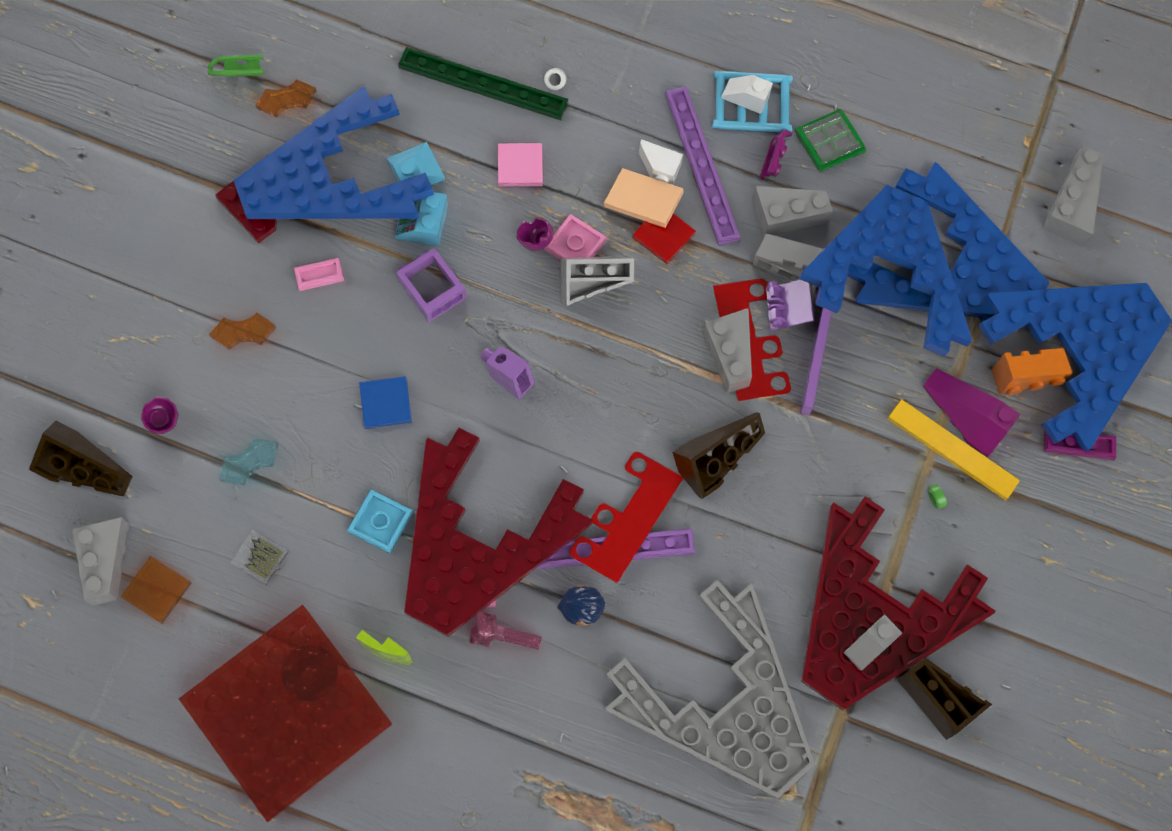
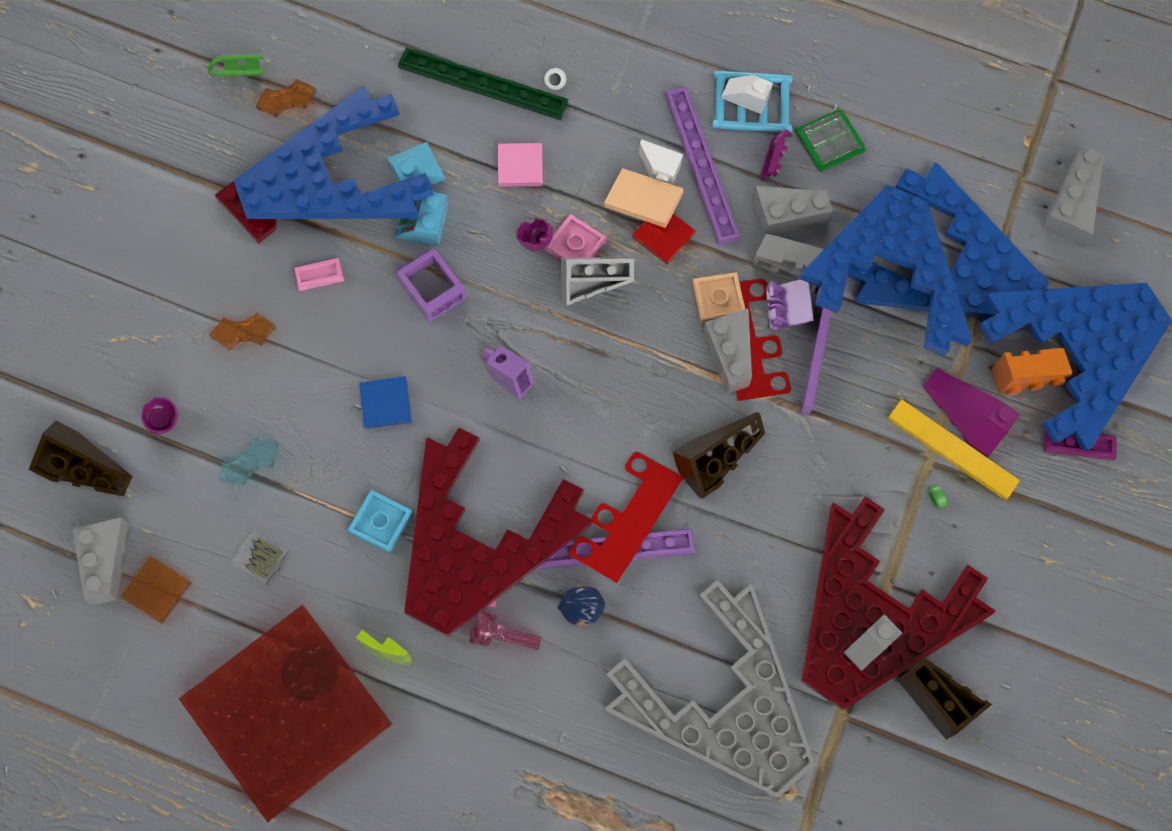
(717, 296): none -> light nougat tile

